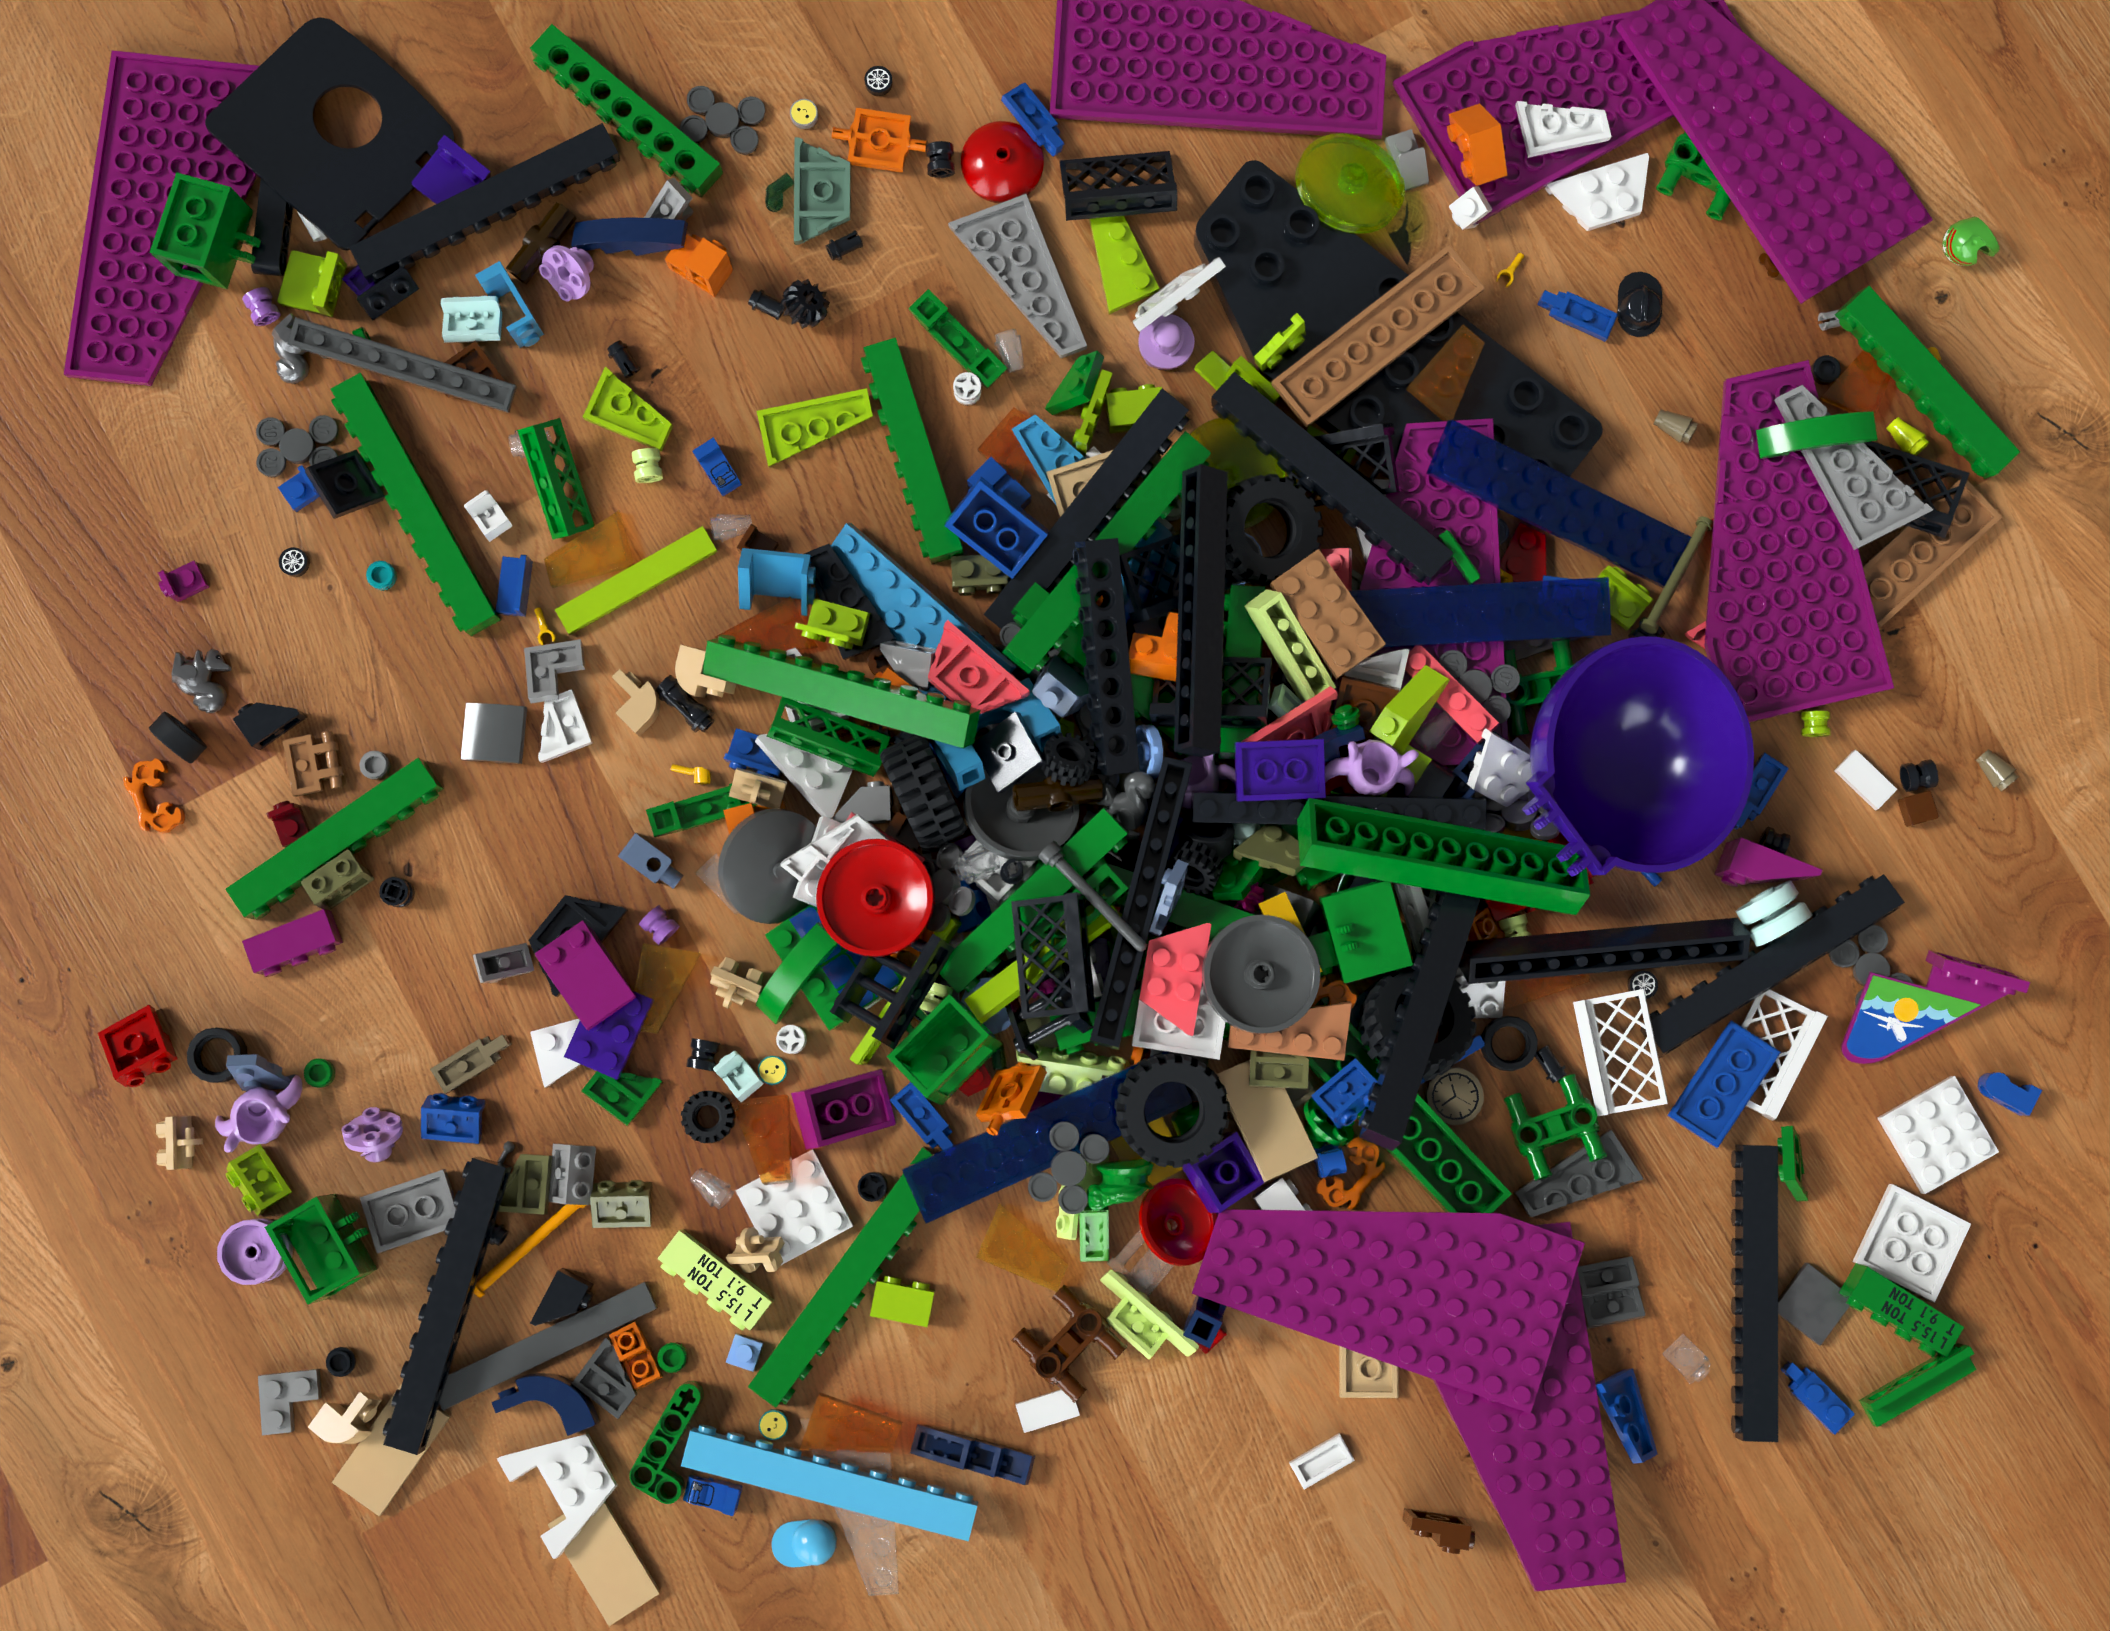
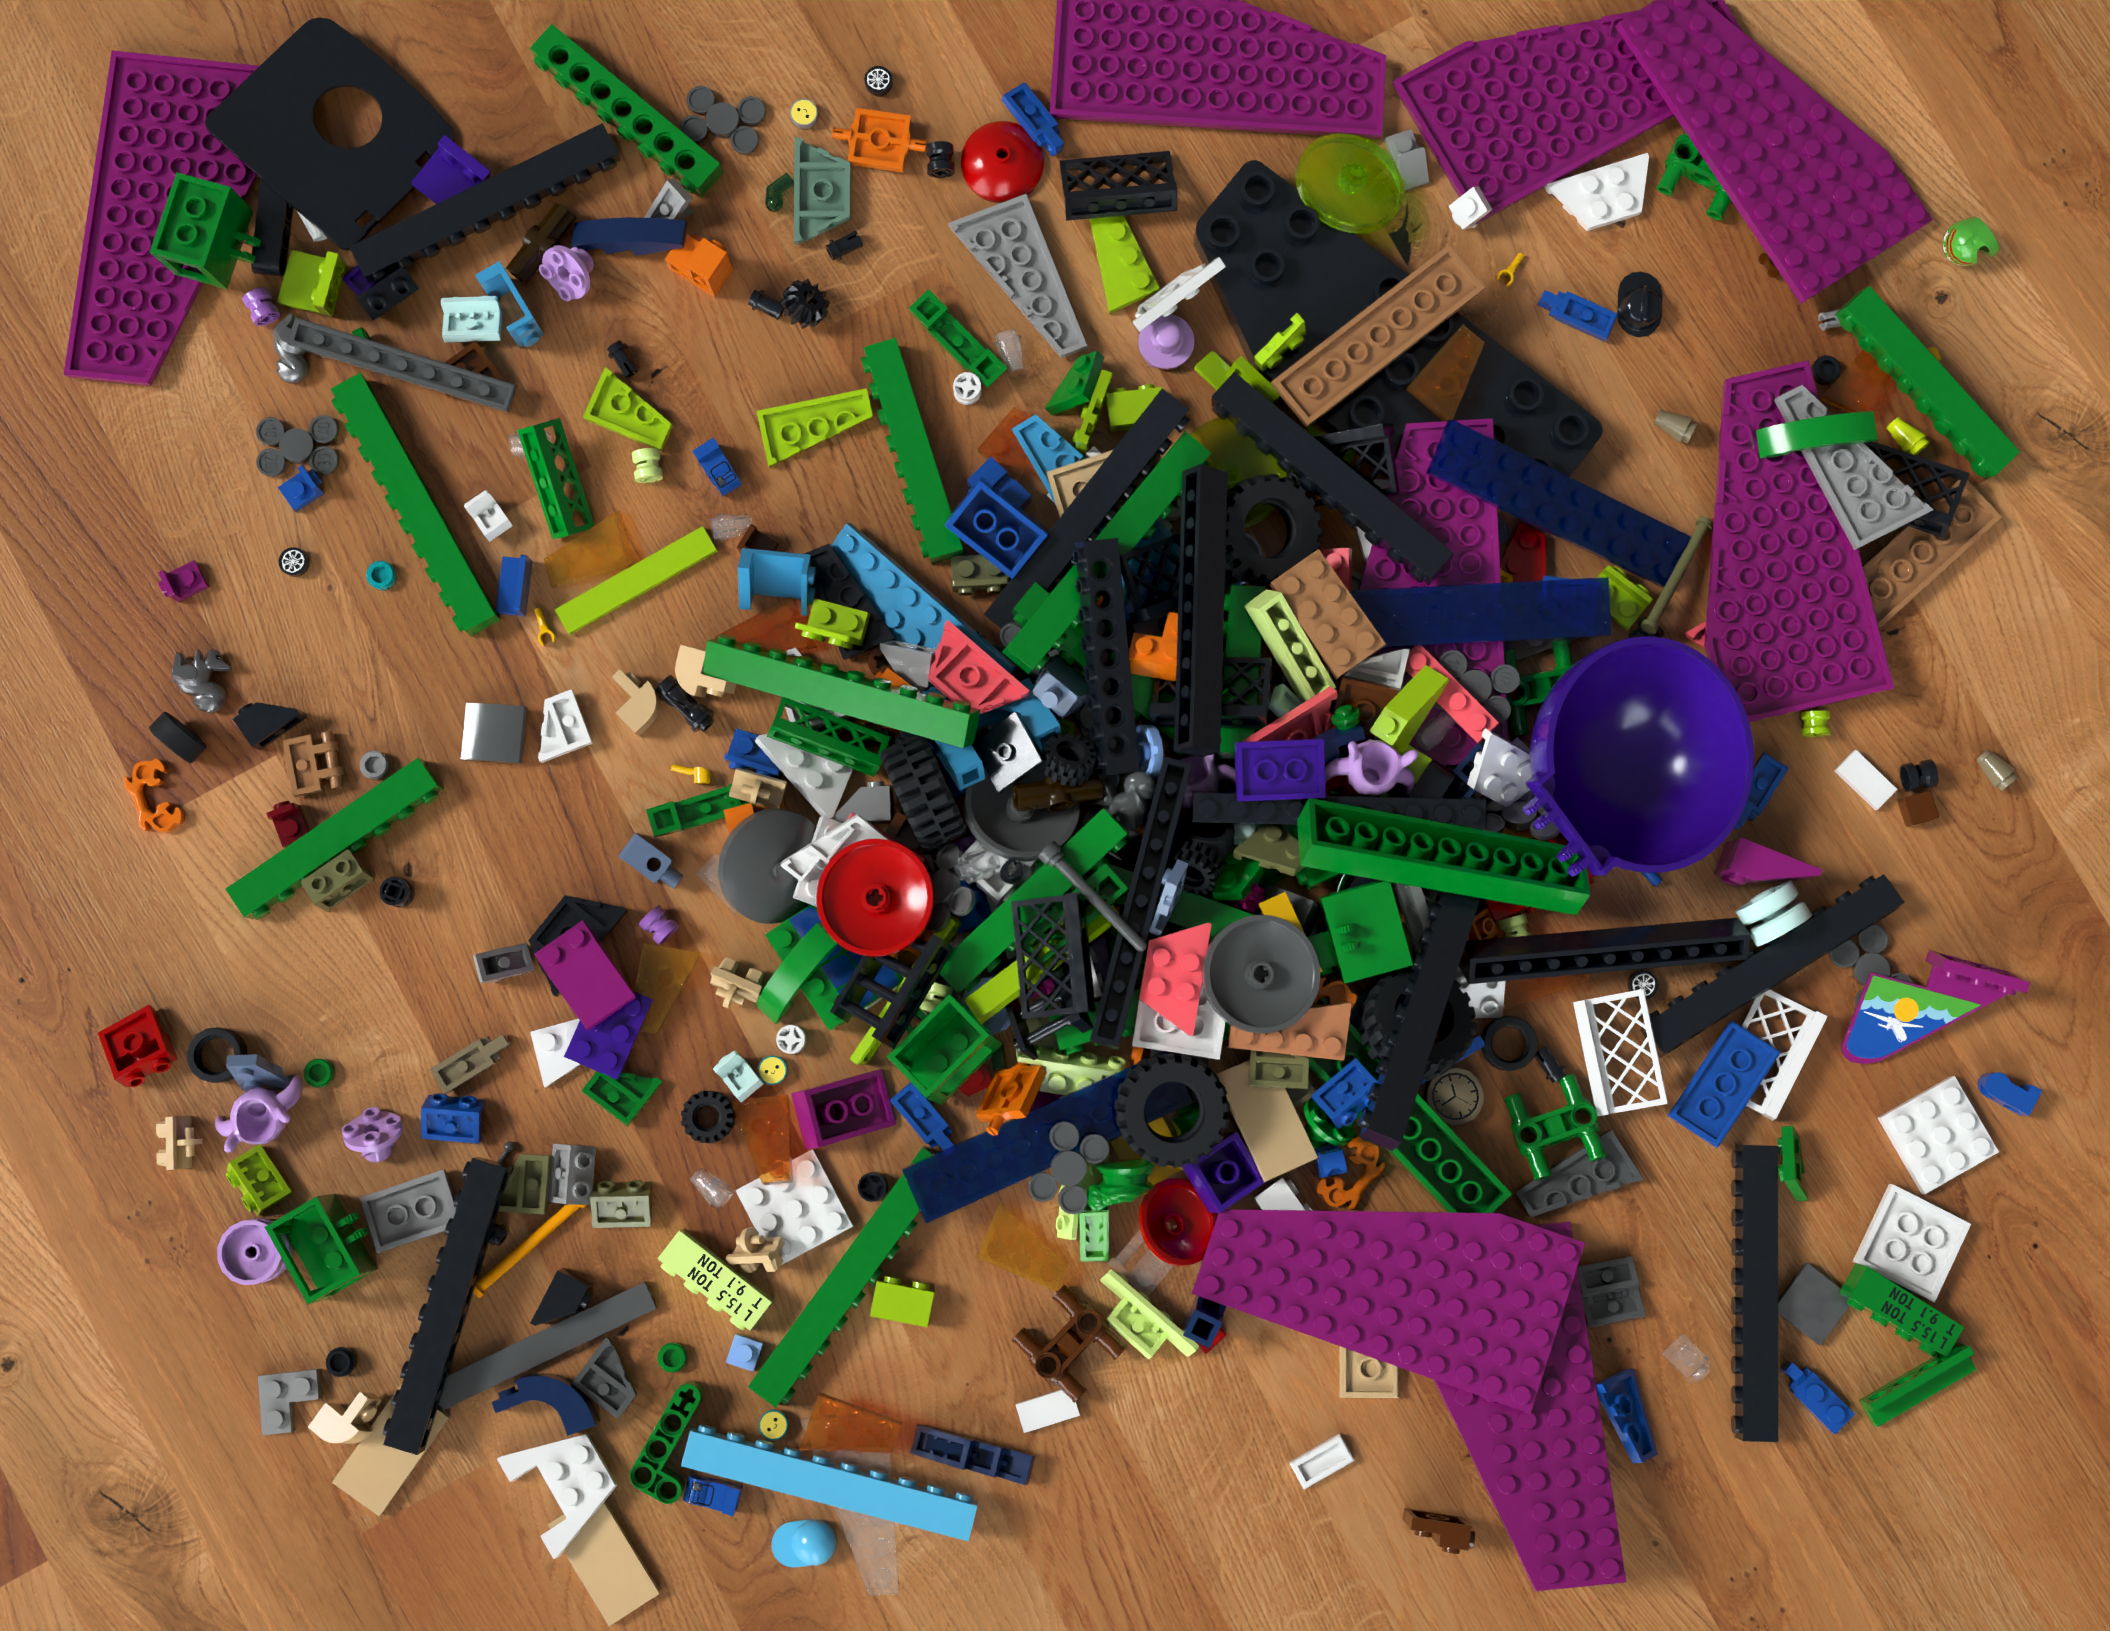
(292, 943): magenta brick -> none
(345, 484): black plate -> none
(546, 662): light grey plate -> none
(635, 1355): orange slope -> none
(702, 1054): black wheel -> none
(1459, 558): green tile -> none
(1480, 142): orange brick -> none
(1558, 129): white wing -> none
(1775, 841): black wheel -> none

